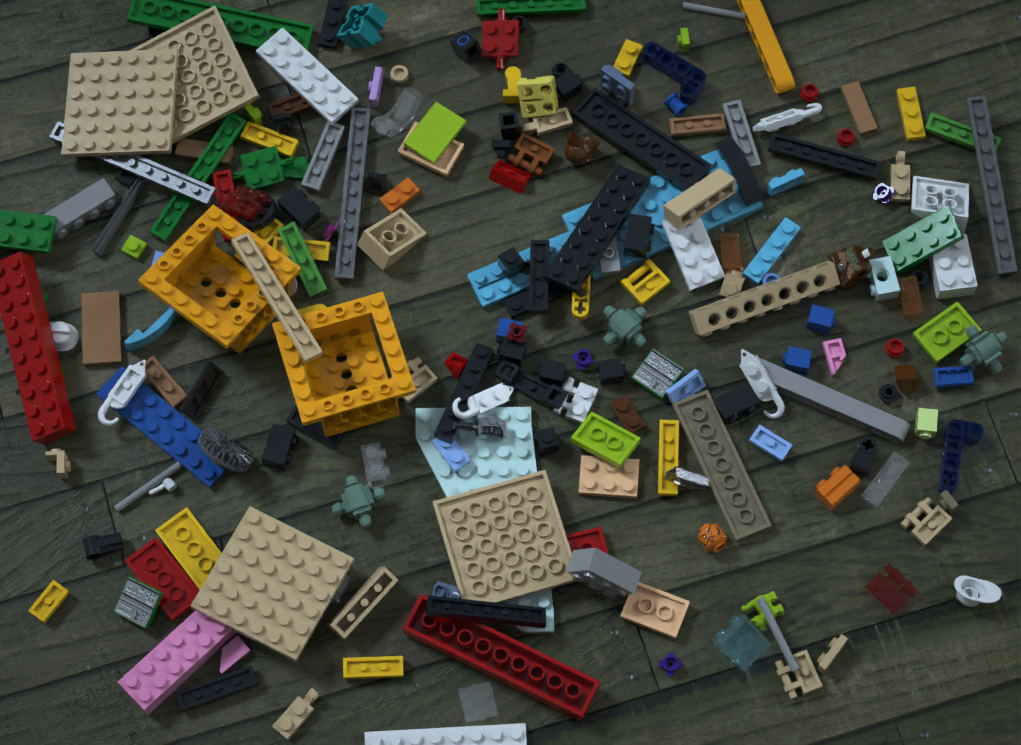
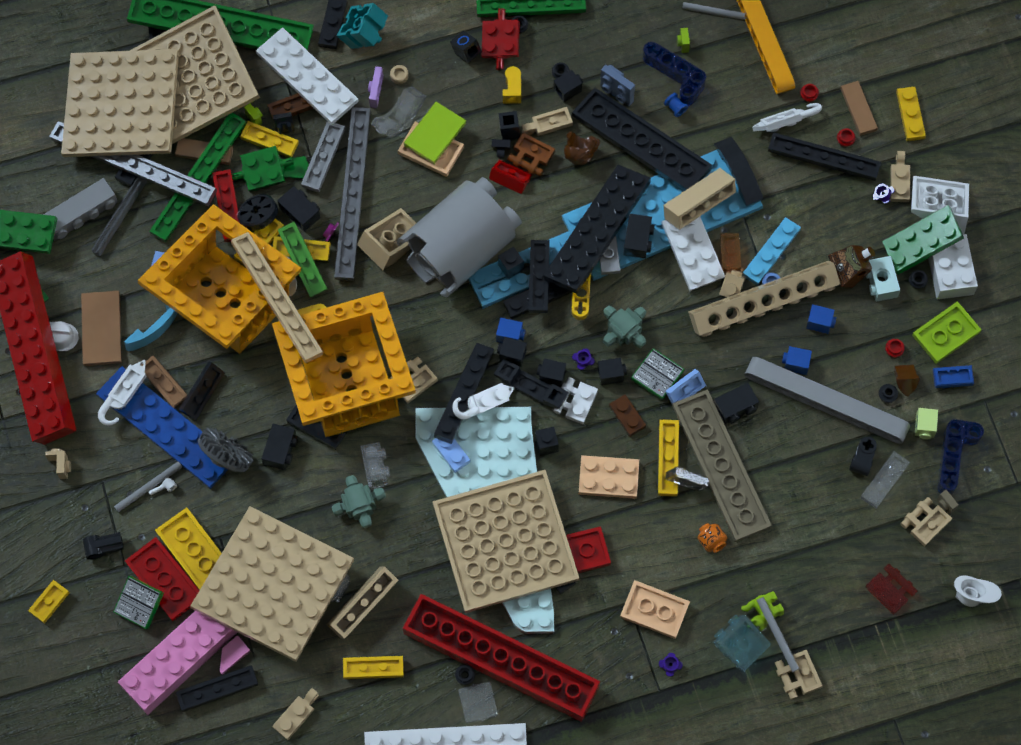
(134, 247): lime plate -> none
(242, 205): clear red plate -> none
(377, 183): black tile -> none
(399, 195): orange plate -> none
(445, 590): sand blue plate -> none
(456, 364): red slope -> none
(460, 235): none -> light grey brick
(464, 668): none -> black plate
(485, 425): black piece -> none
(486, 611): black plate -> none
(520, 337): dark red plate -> none
(537, 96): light yellow hips -> none
(603, 572): light grey brick -> none
(605, 439): lime plate -> none
(628, 57): yellow plate -> none
(648, 286): yellow plate -> none
(697, 125): medium nougat tile -> none
(741, 132): light grey plate -> none
(761, 382): white plate -> none
(770, 443): light blue plate -> none
(785, 182): medium azure plate -> none
(826, 659): tan plate -> none
(834, 354): bright pink tile -> none
(837, 487): orange brick -> none
(910, 296): clear orange plate -> none
(953, 131): bright green plate -> none
(983, 349): sand green piece -> none
(991, 185): flat silver plate -> none

